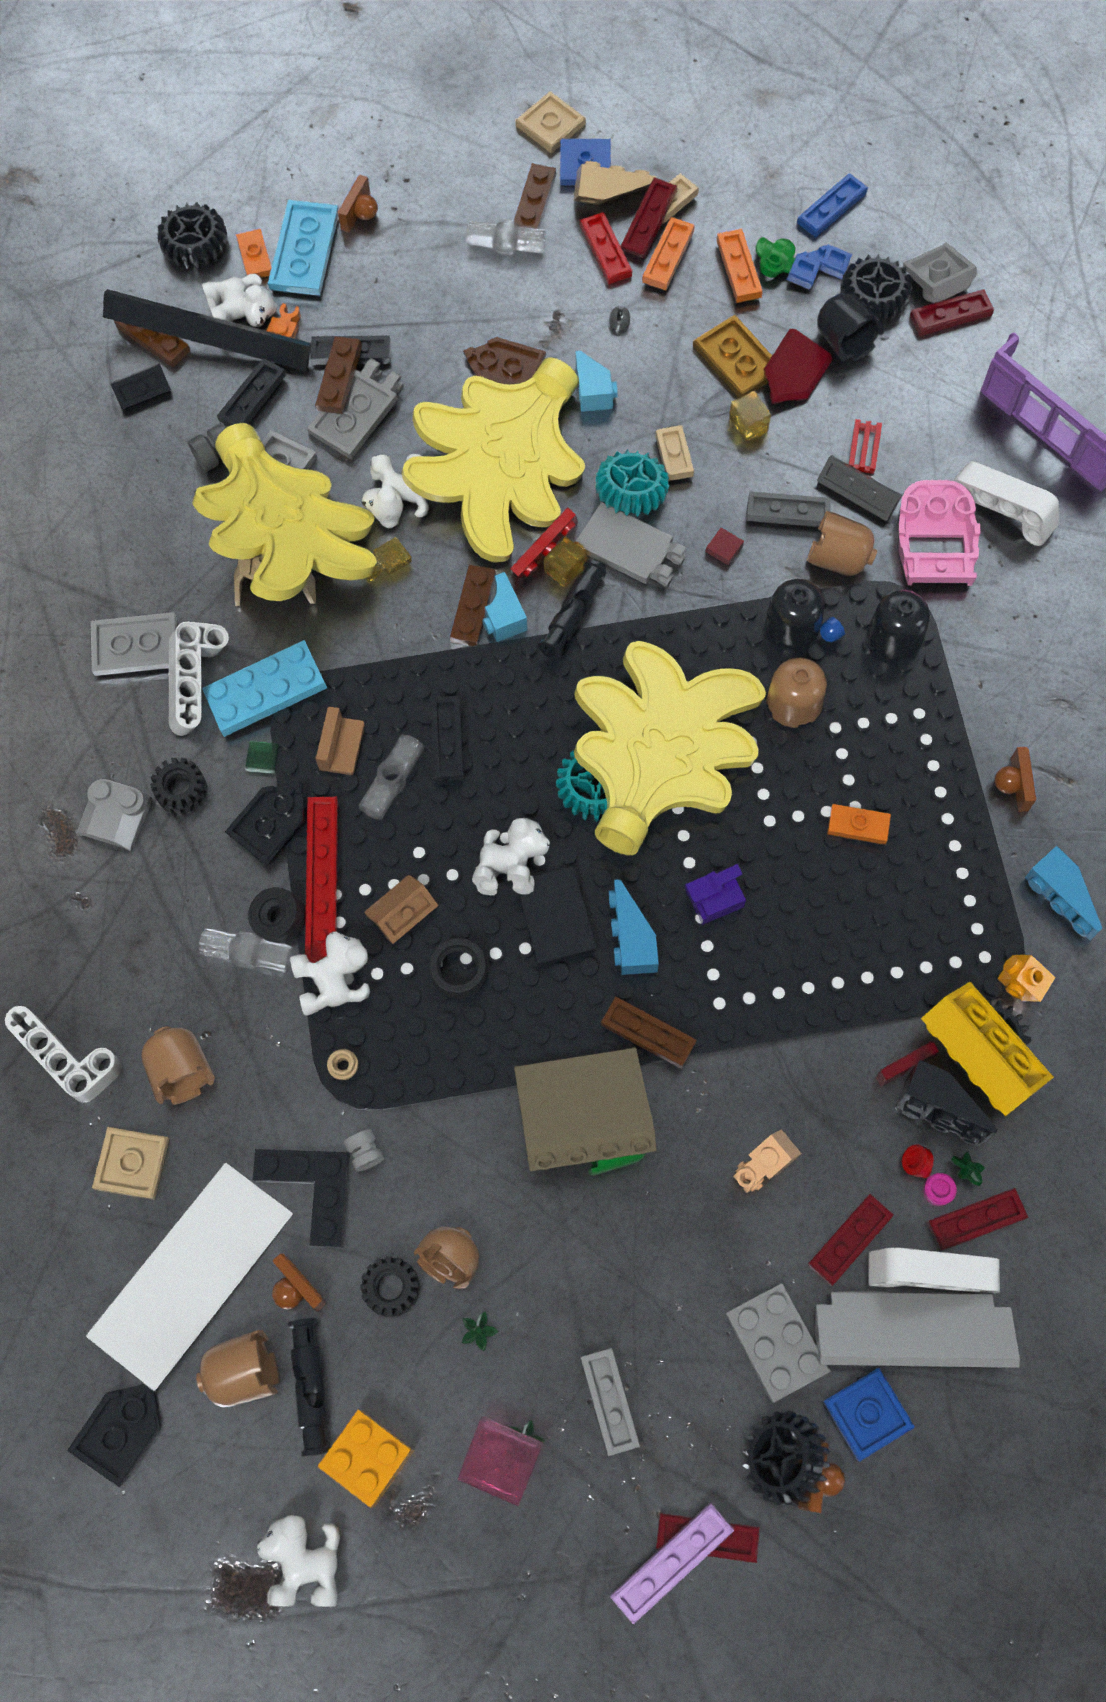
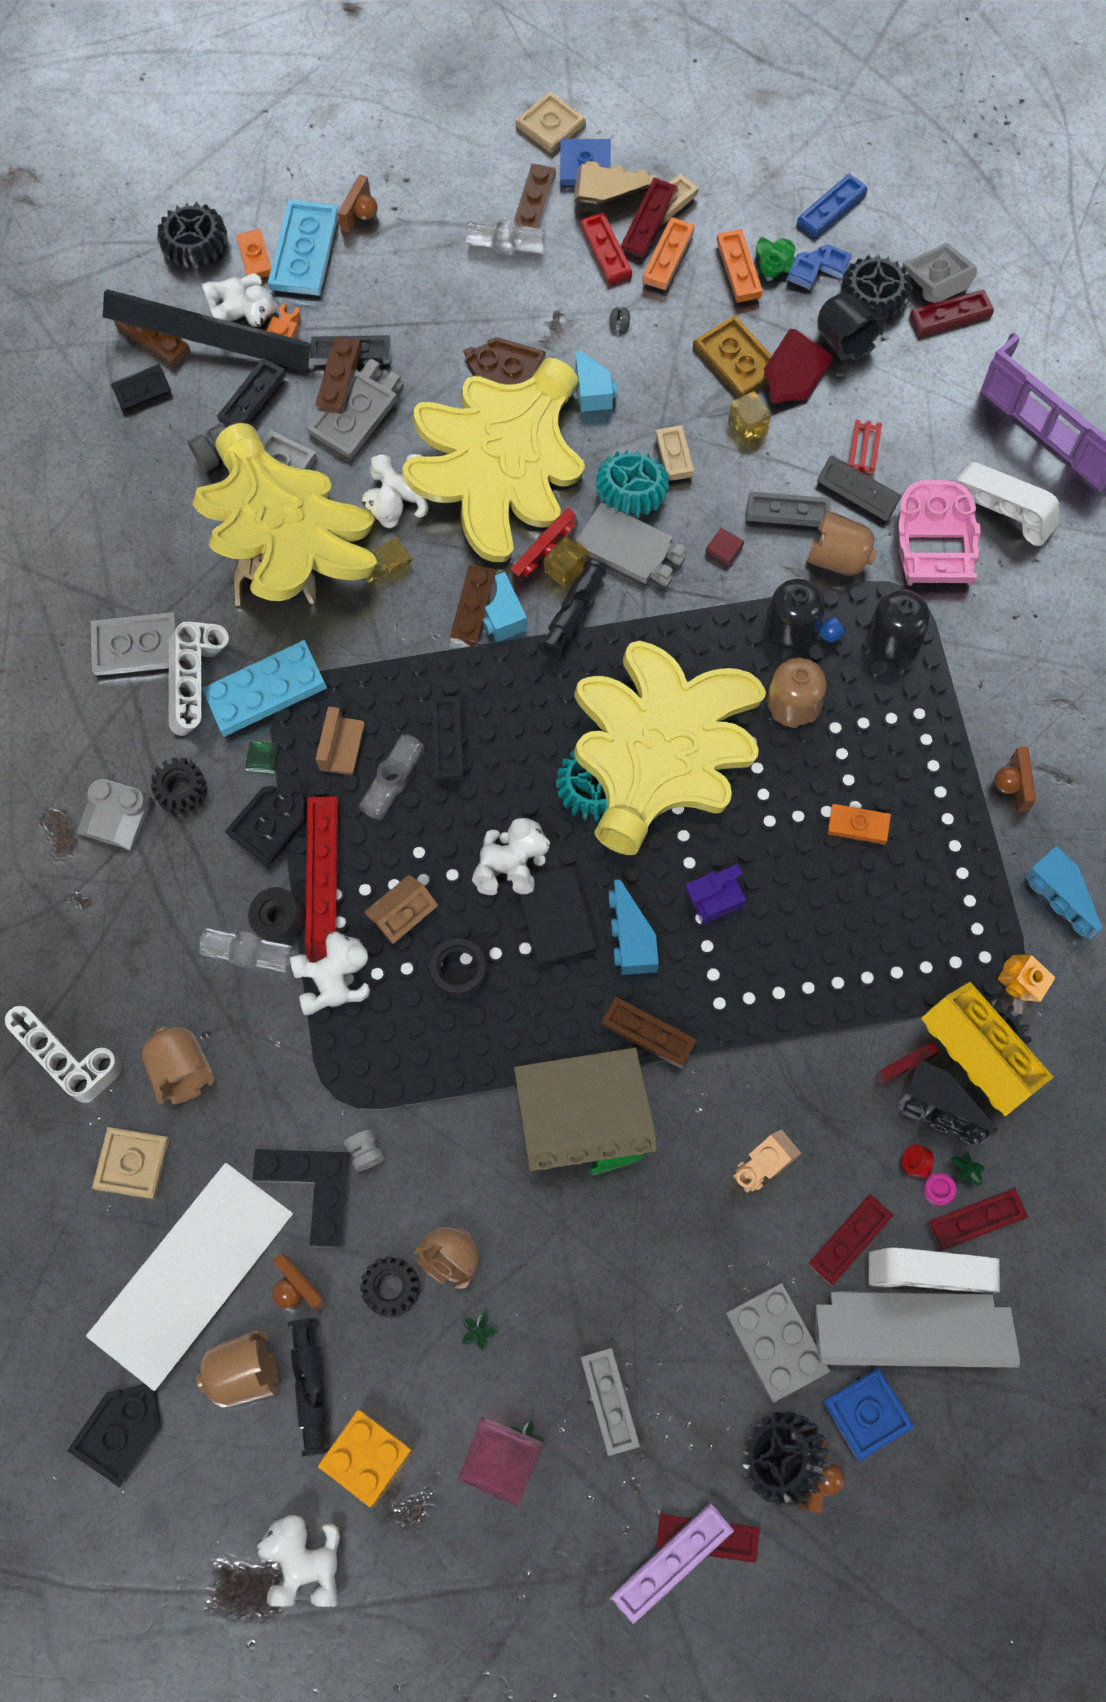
(342, 1055): tan plate -> none

